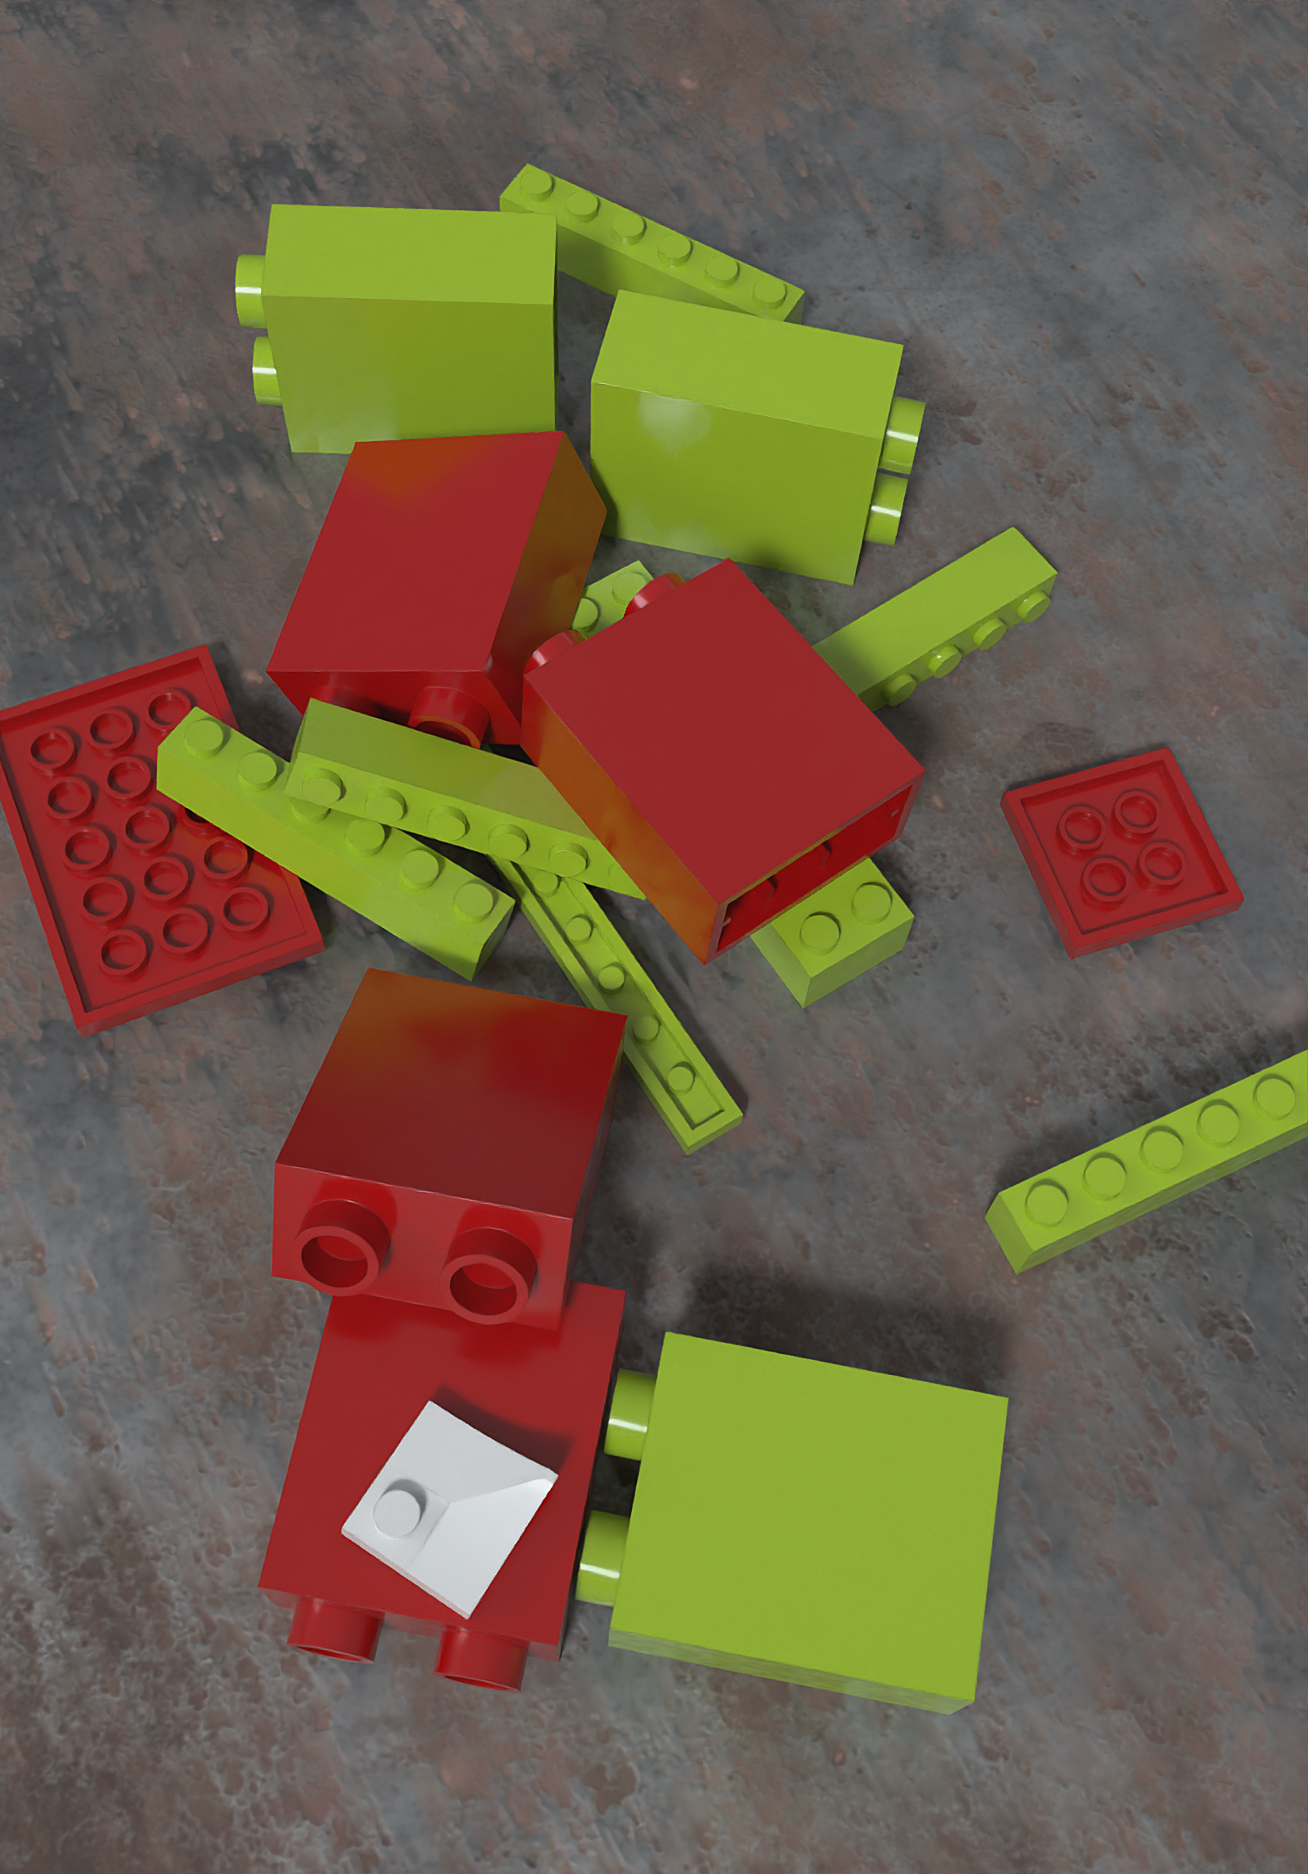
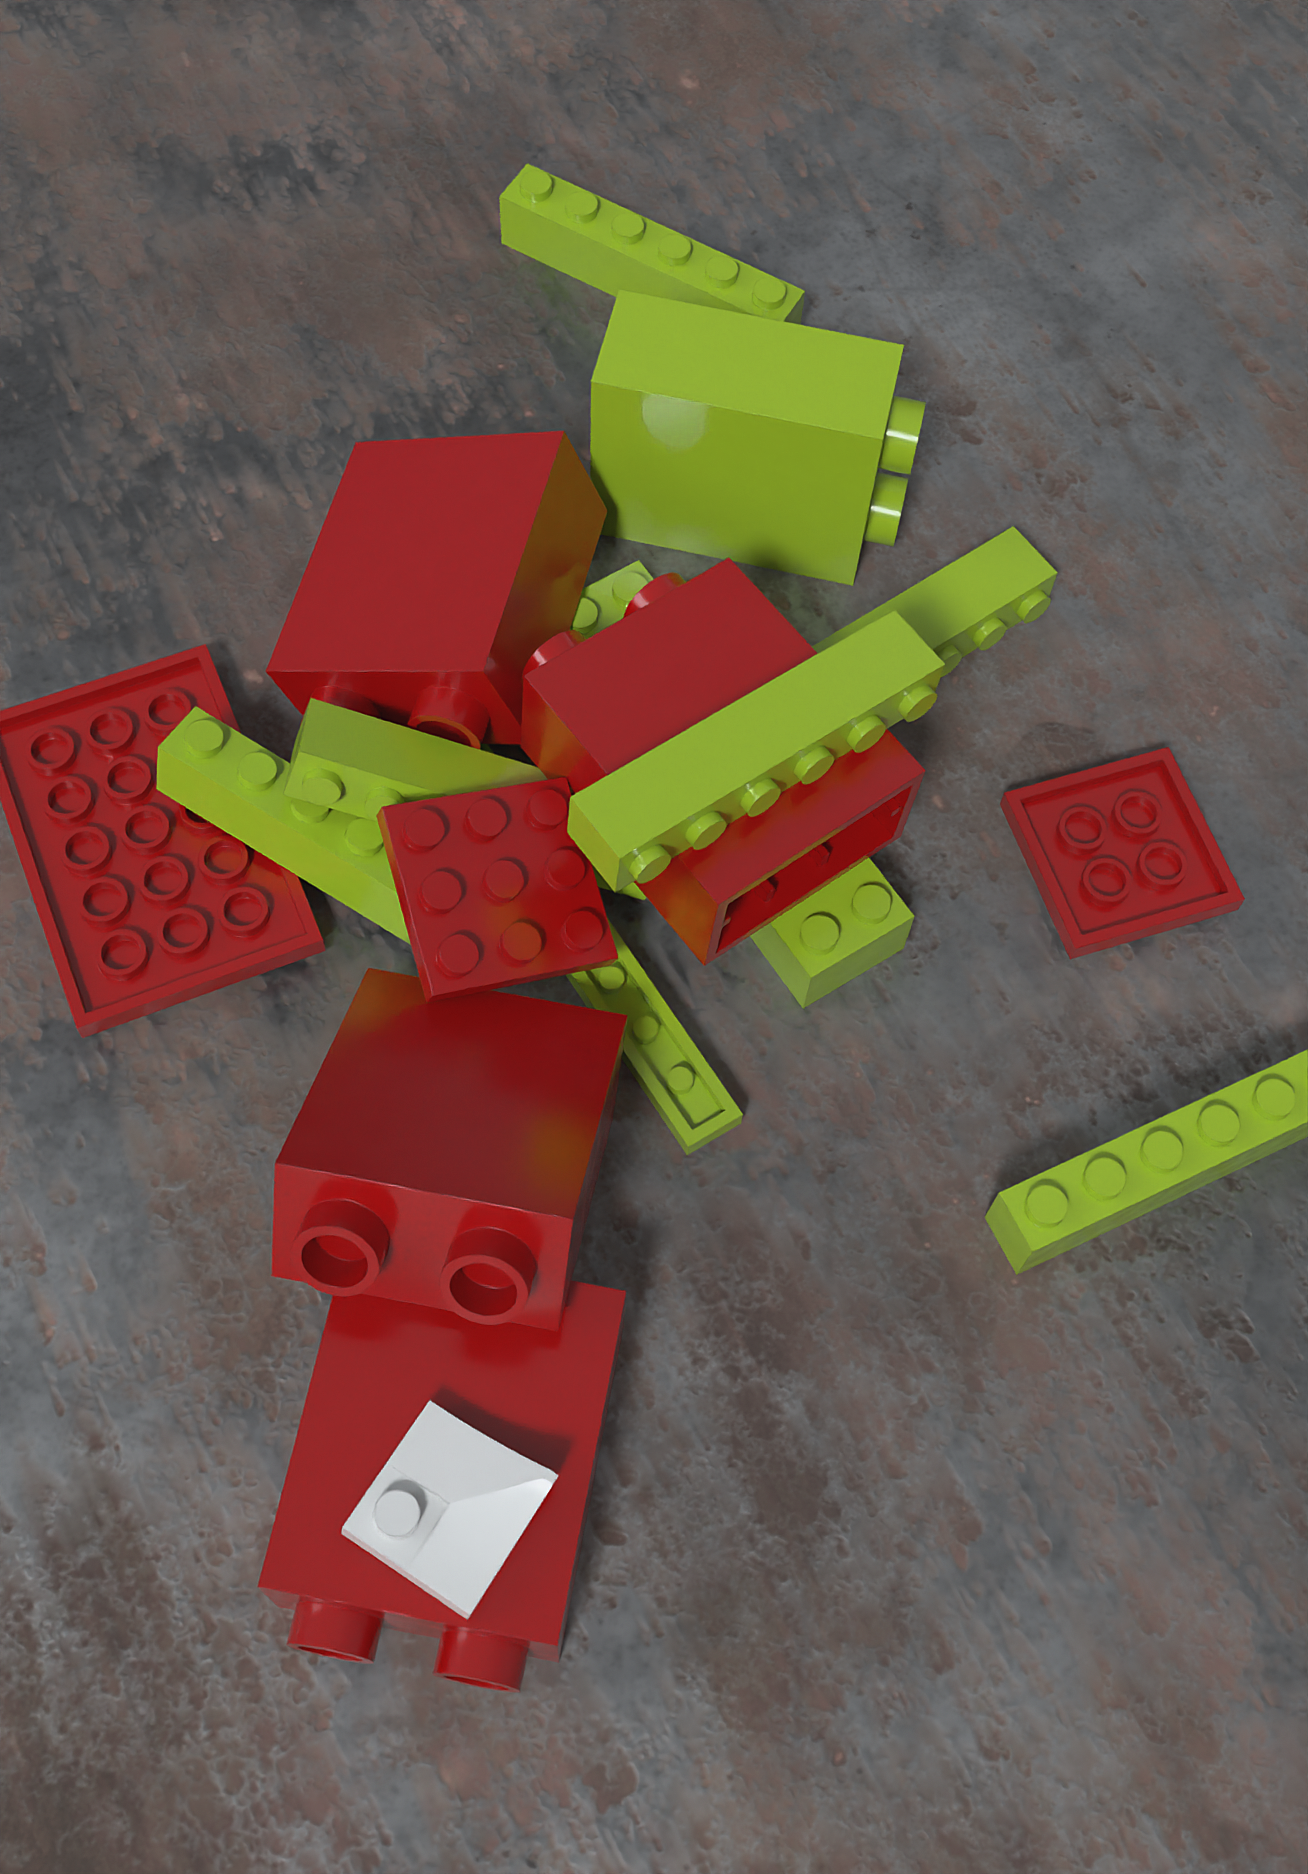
(403, 323): lime brick -> none
(495, 889): none -> red plate
(754, 751): none -> lime brick
(801, 1523): lime brick -> none

